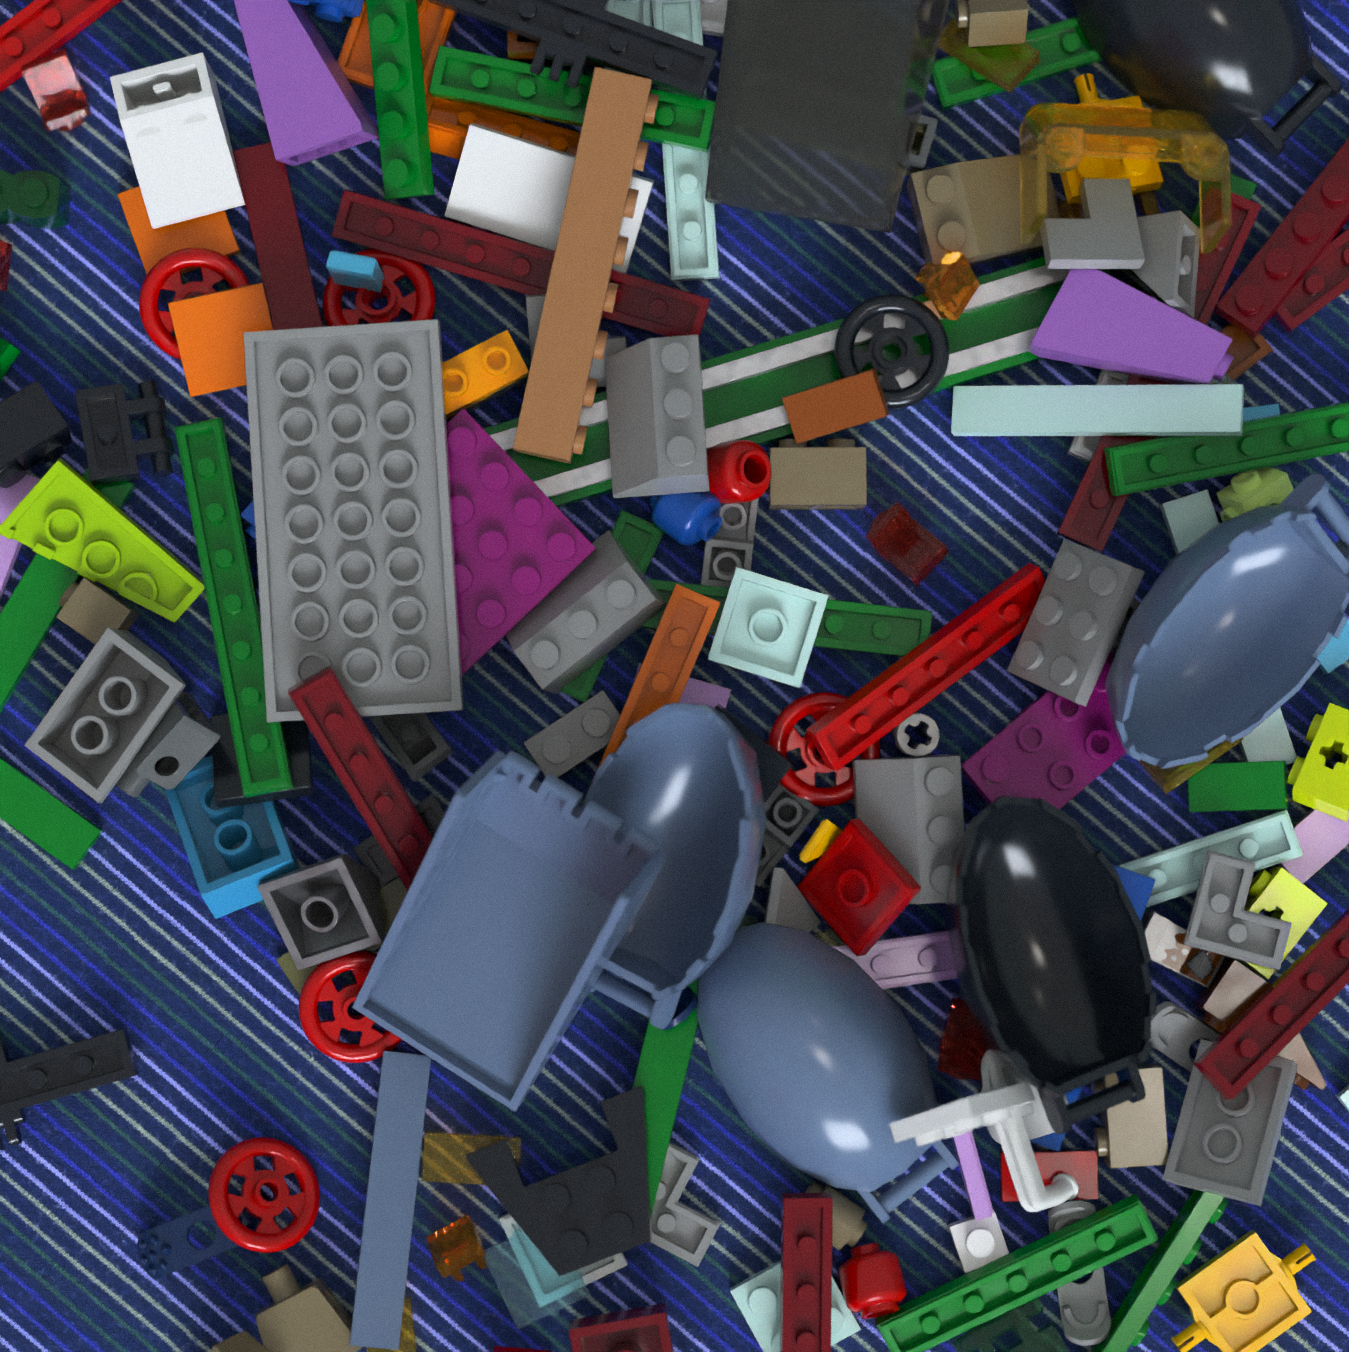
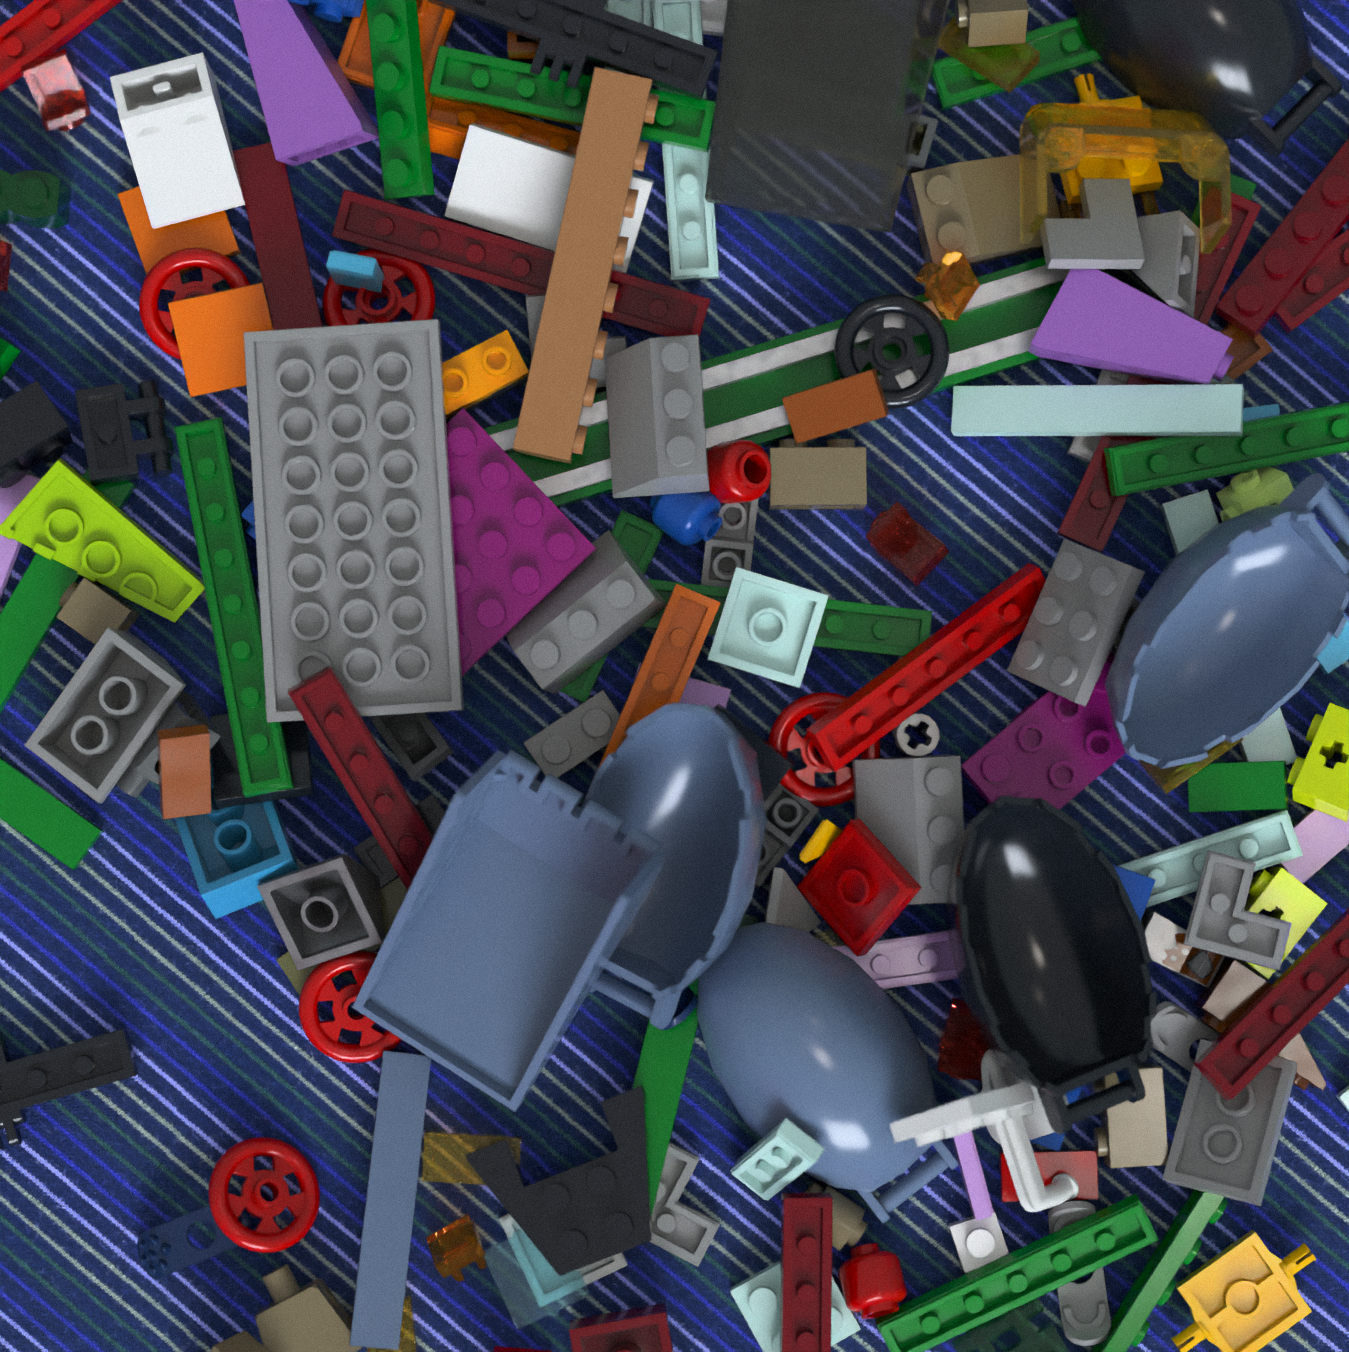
(184, 771): none -> dark orange tile
(776, 1159): none -> light aqua tile

